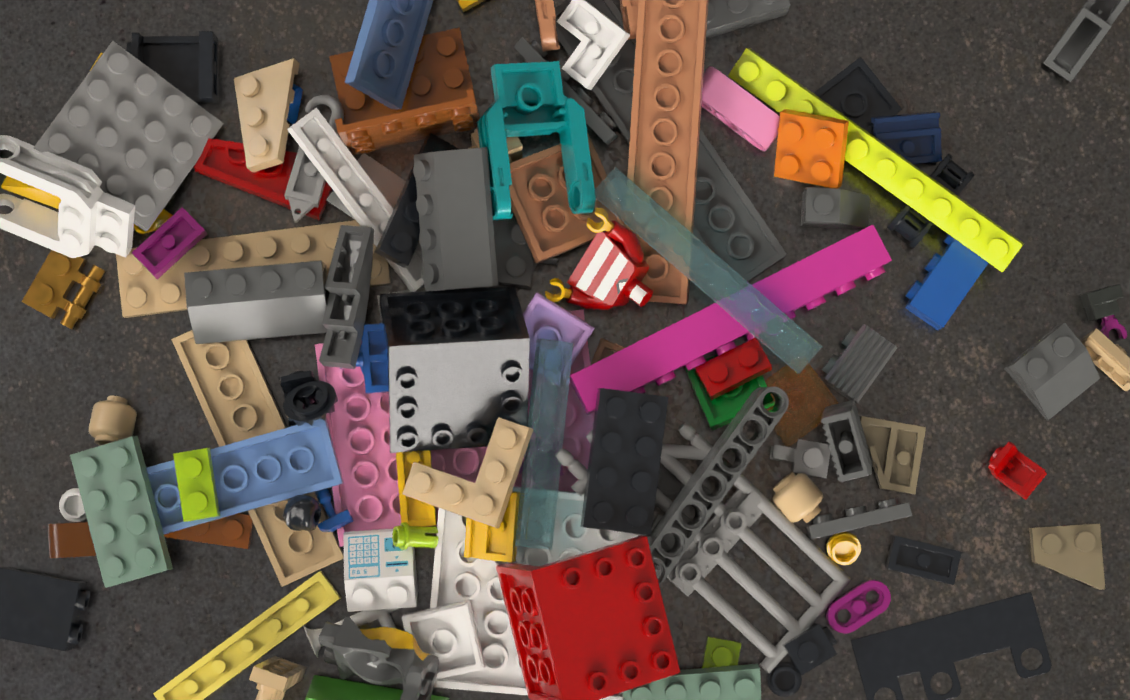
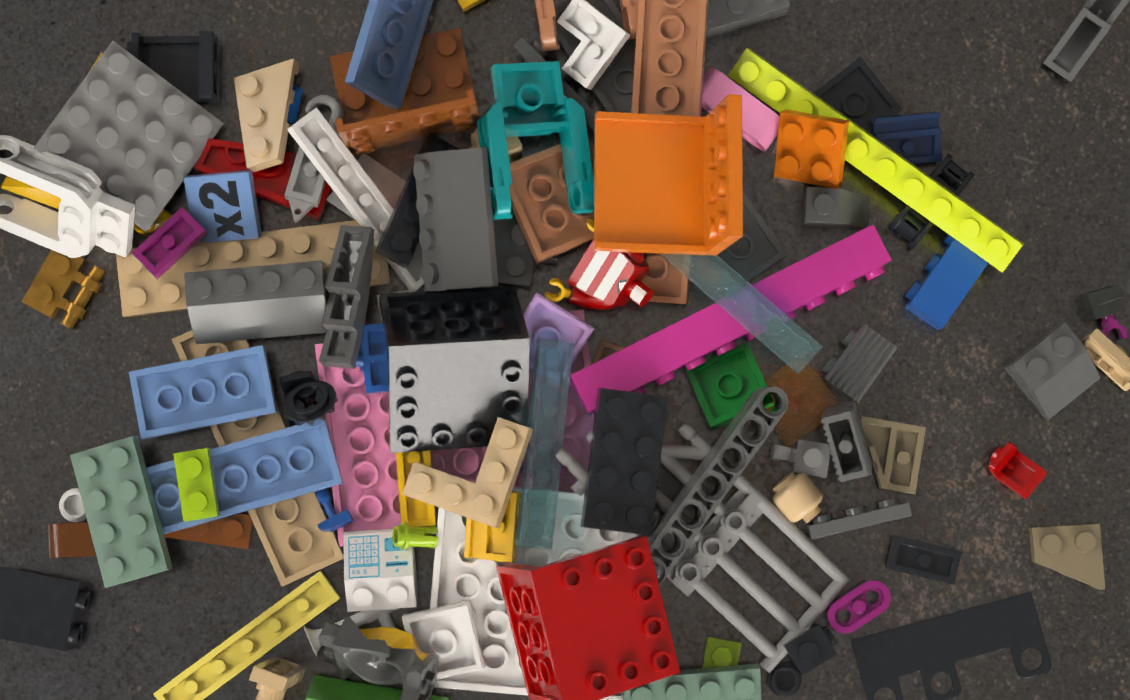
(112, 420): tan head -> none
(203, 392): none -> medium blue plate
(224, 205): none -> medium blue tile
(302, 513): black piece -> none
(669, 181): none -> orange bracket
(733, 368): red plate -> none
(843, 548): yellow plate -> none

